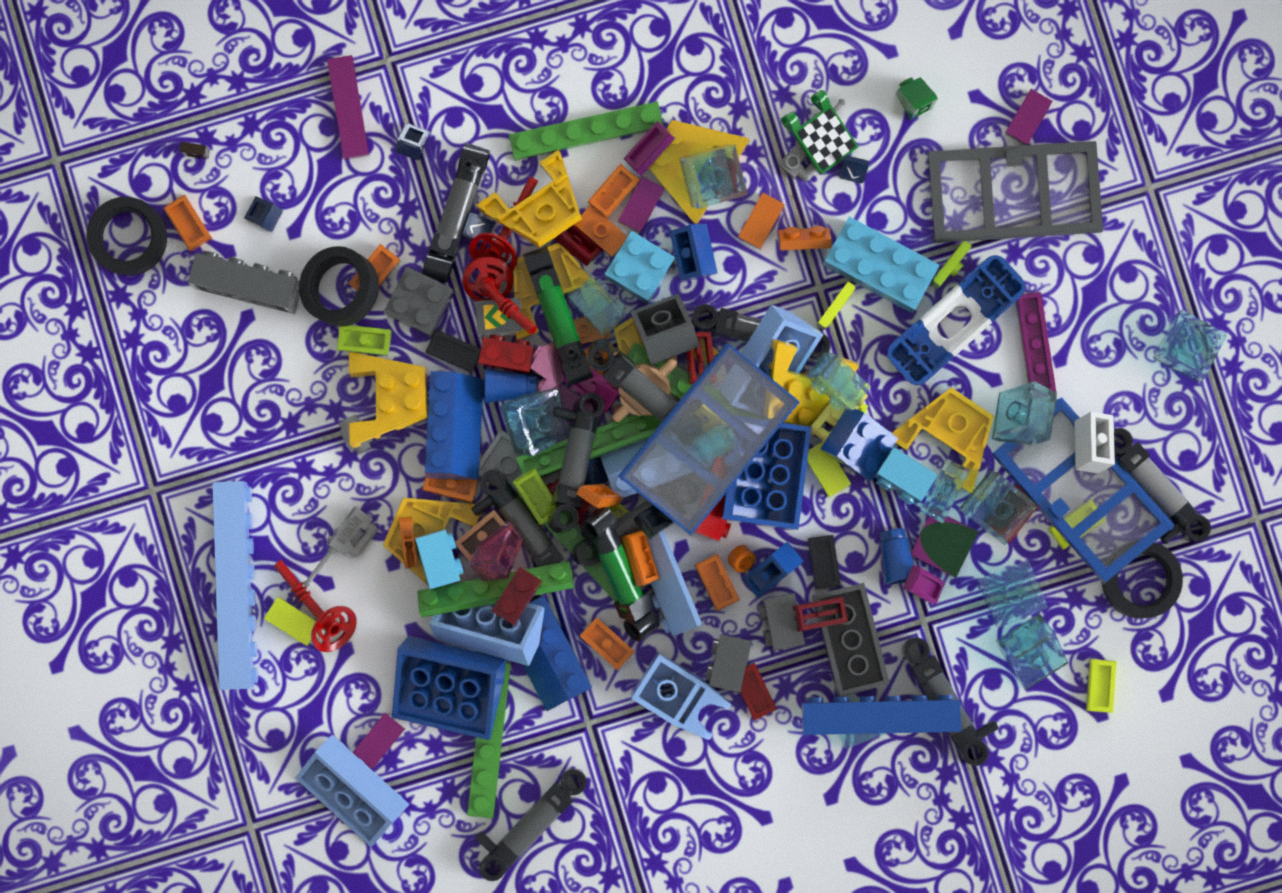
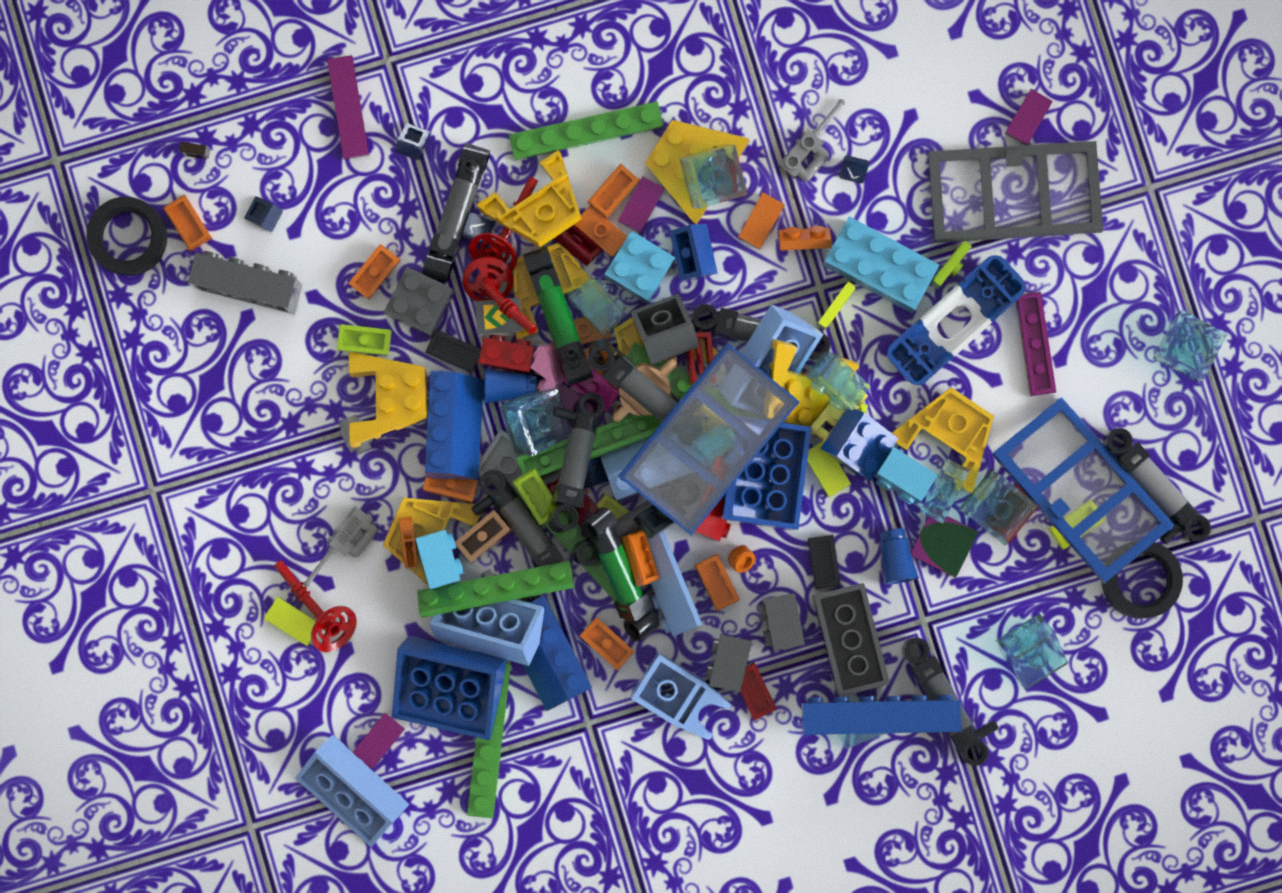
(234, 585): light blue brick -> none
(313, 273): black tyre -> none
(497, 553): clear pink slope -> none
(517, 596): dark red plate -> none
(530, 826): piece -> none
(599, 495): orange plate -> none
(649, 148): magenta tile -> none
(772, 570): blue slope -> none
(800, 617): dark red tile -> none
(823, 136): flag -> none
(916, 97): green slope -> none
(924, 584): magenta tile -> none
(1012, 593): clear light blue brick -> none
(1025, 414): clear light blue slope -> none
(1094, 442): white brick -> none
(1101, 685): neon yellow tile -> none

